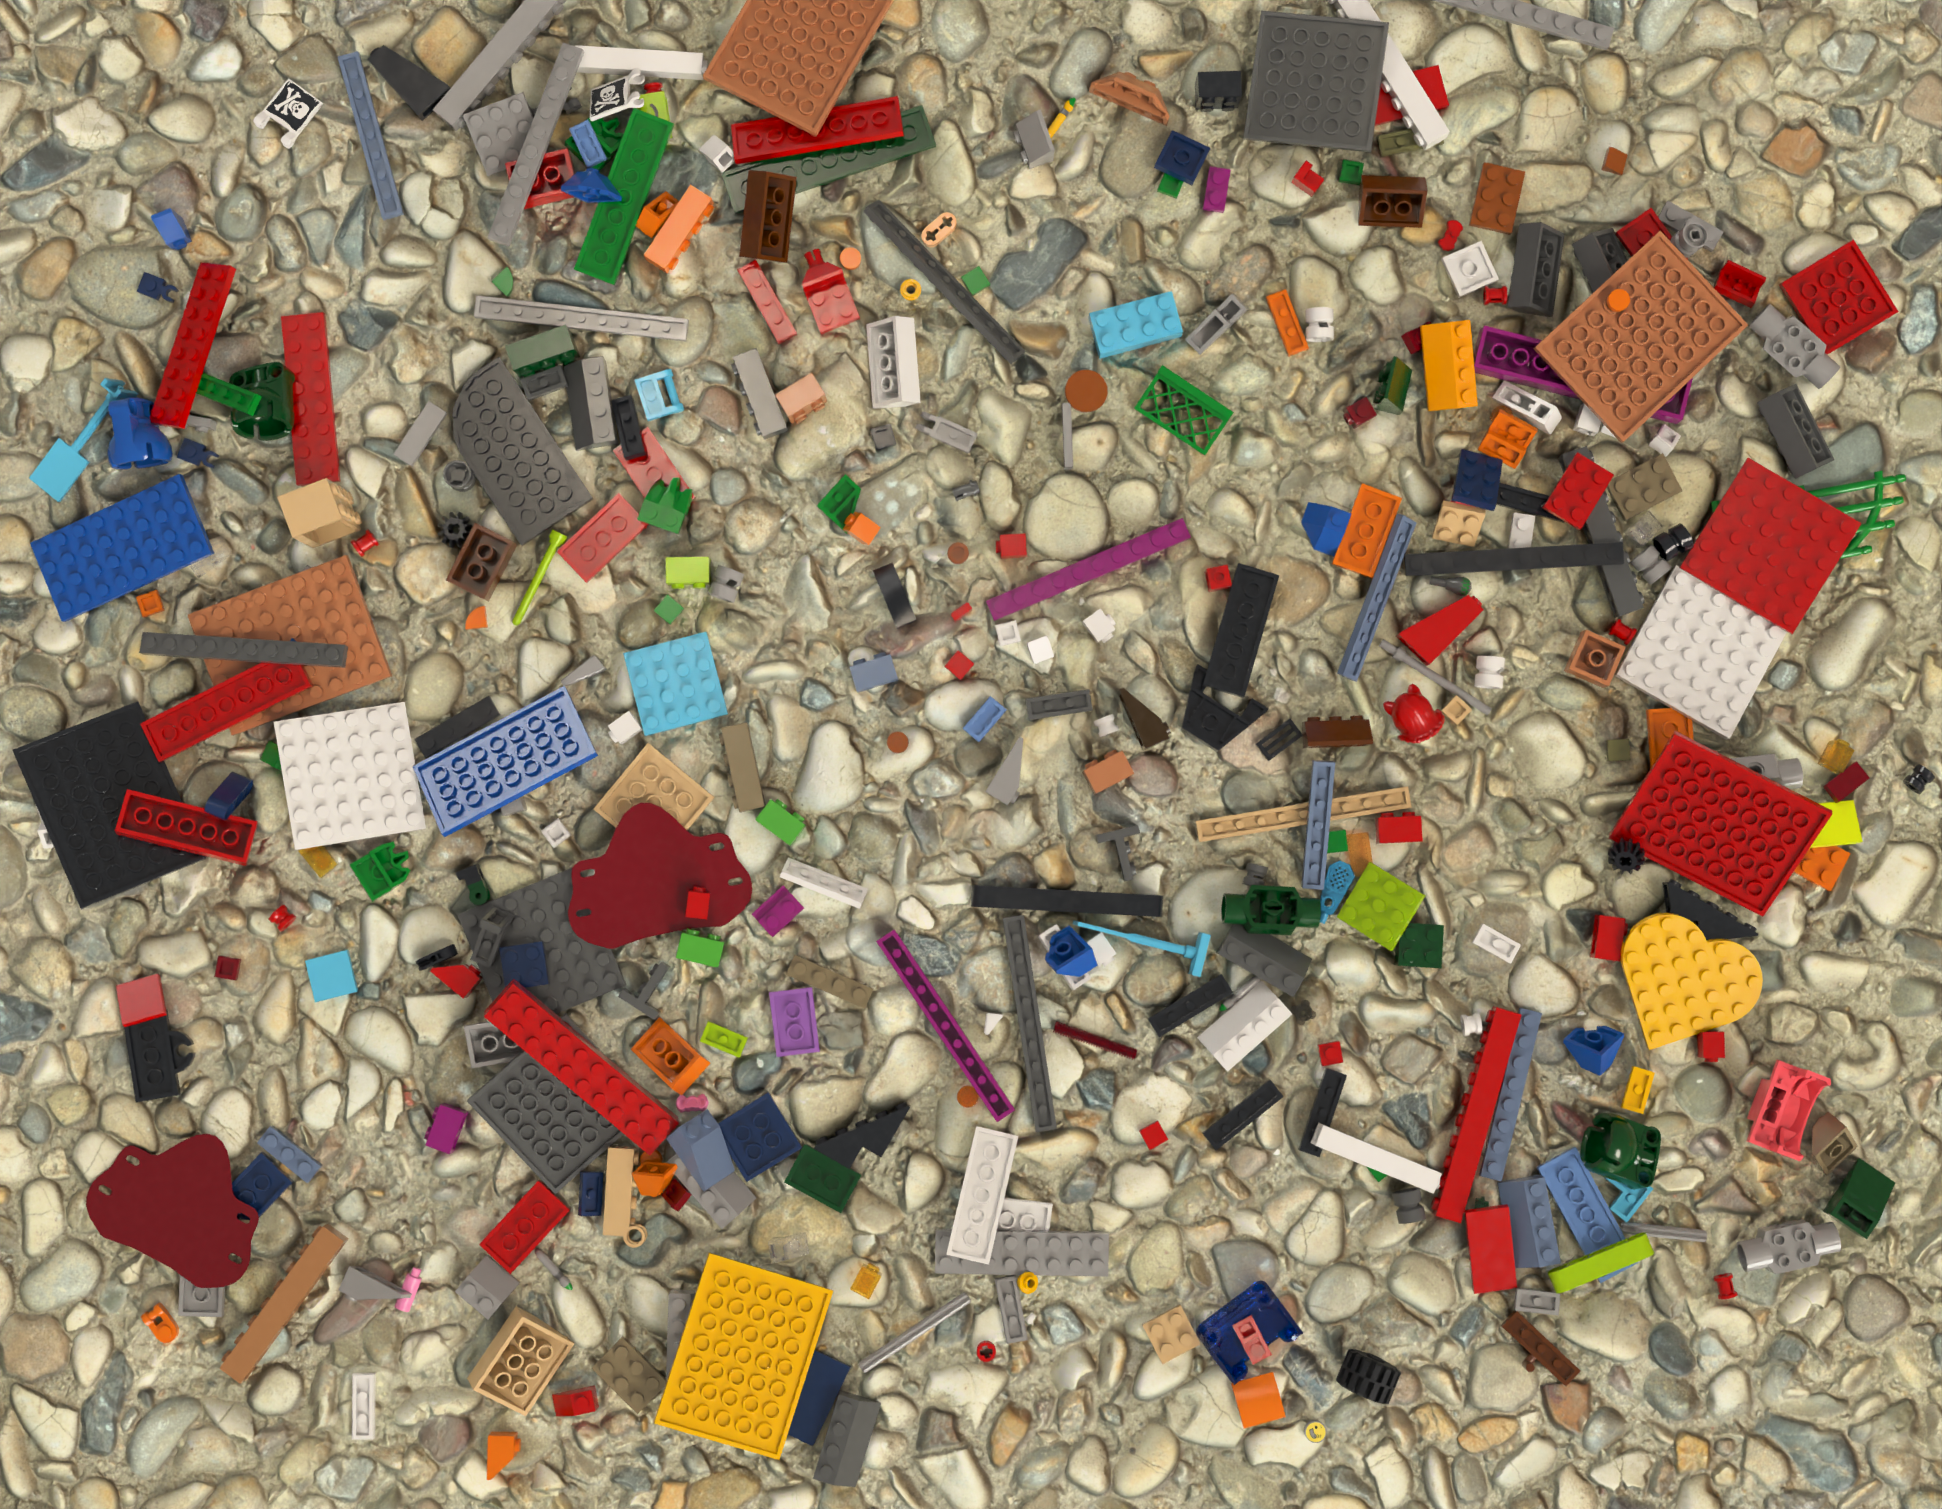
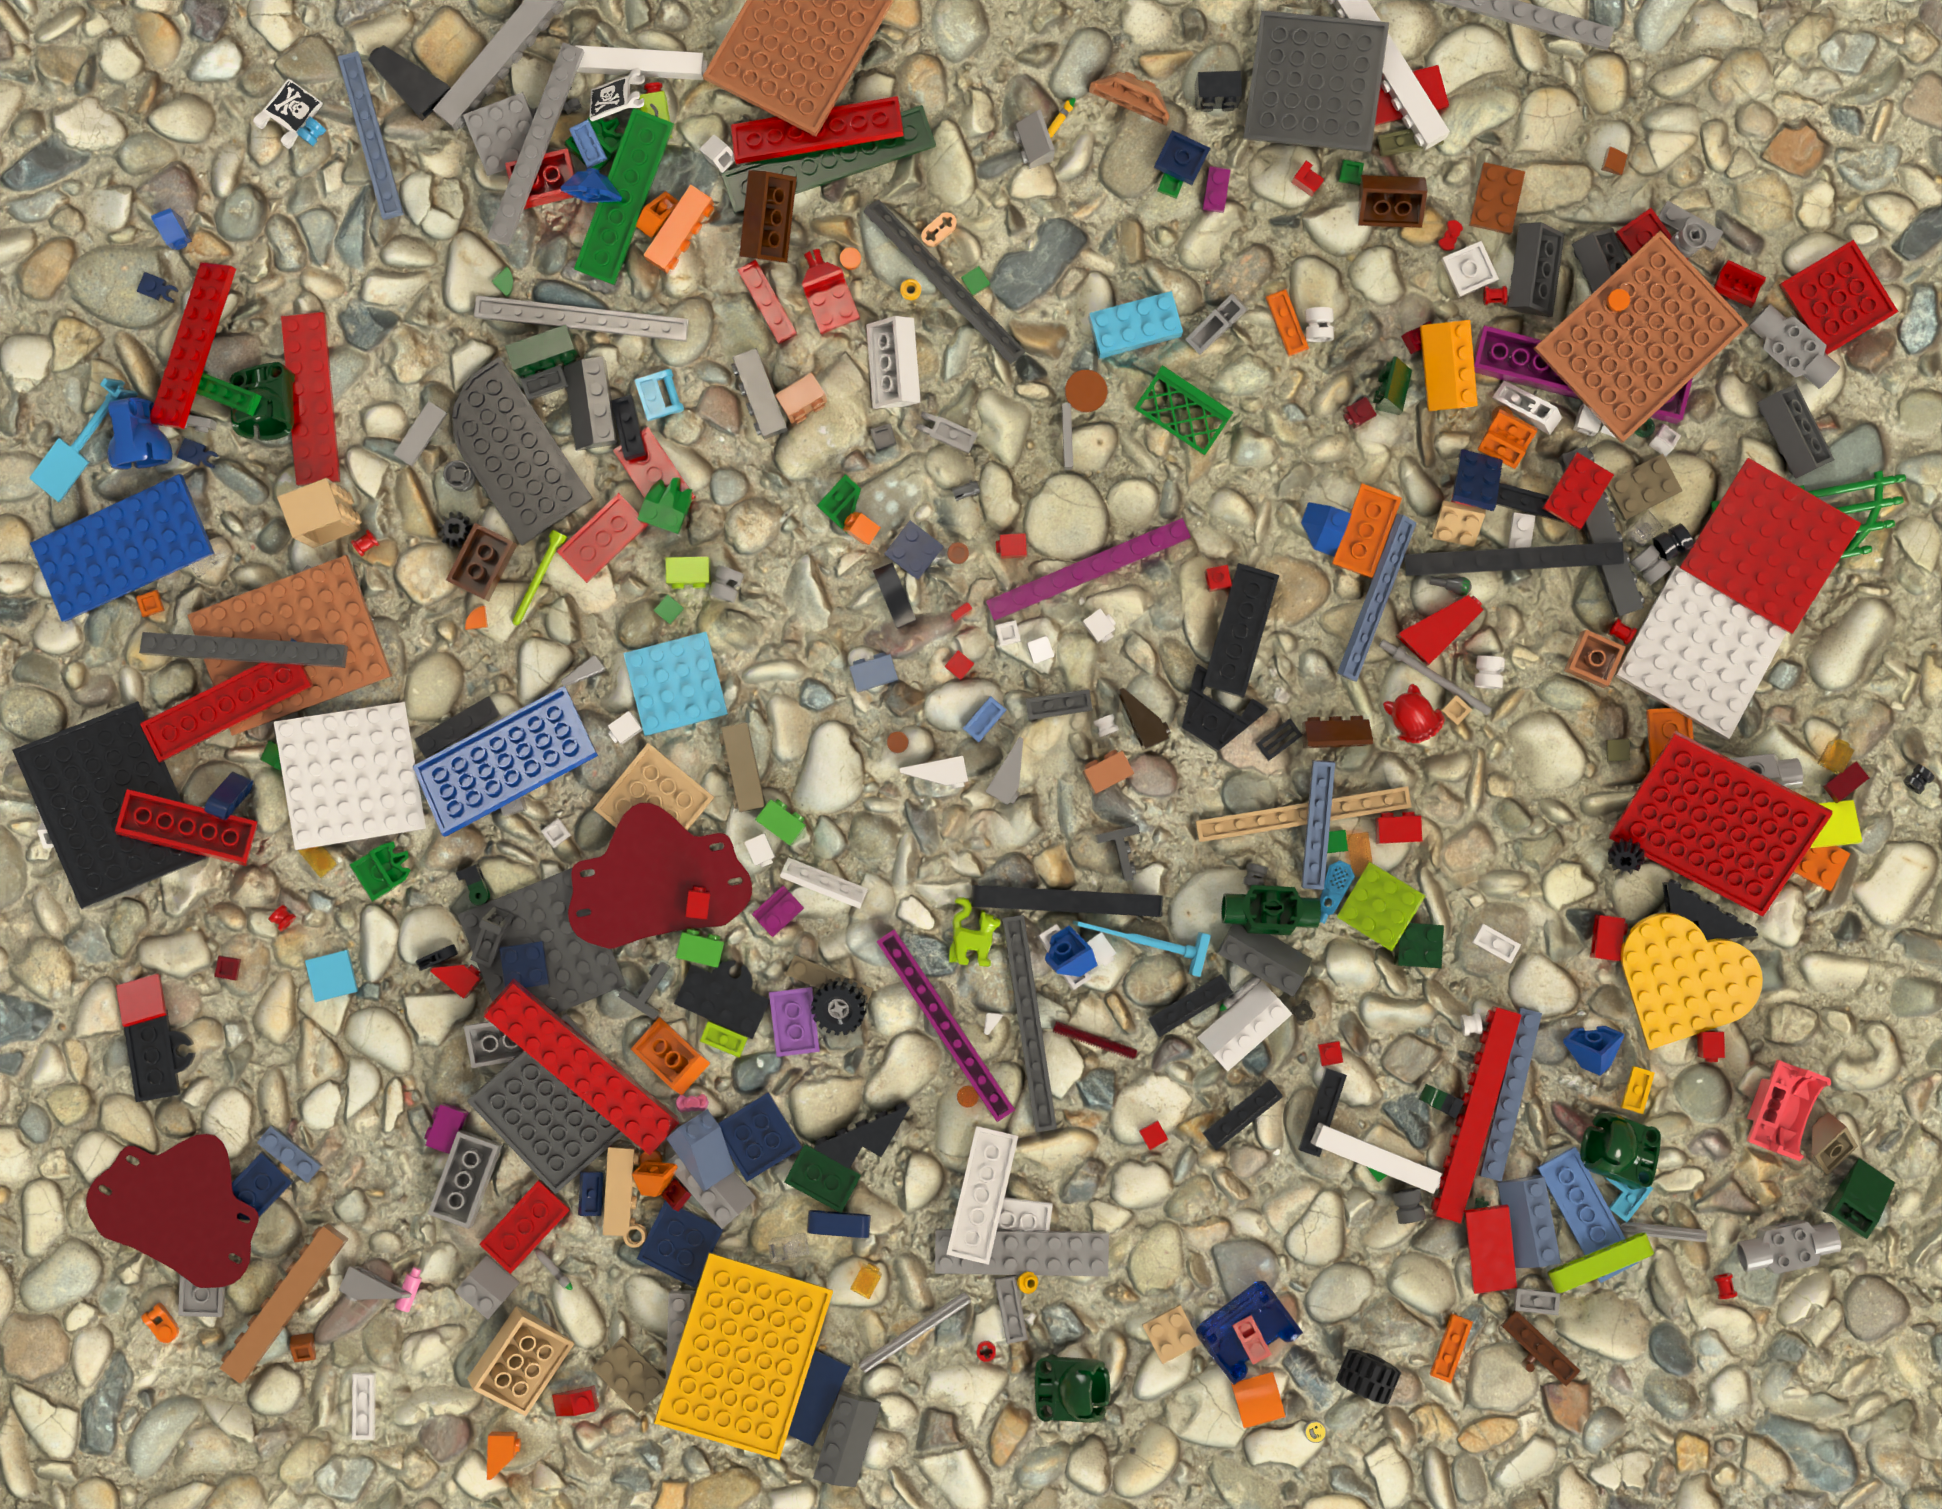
(303, 1347): none -> dark orange slope
(311, 131): none -> dark azure wheel
(465, 1179): none -> light grey brick
(680, 1244): none -> dark blue plate
(723, 998): none -> black plate
(760, 850): none -> white brick
(837, 1016): none -> black wheel
(838, 1224): none -> dark blue beam
(914, 550): none -> dark blue plate
(944, 772): none -> white slope
(969, 939): none -> lime animal
(1071, 1389): none -> dark green piece
(1441, 1101): none -> leg
(1451, 1348): none -> orange tile
(1649, 431): none -> clear green plate

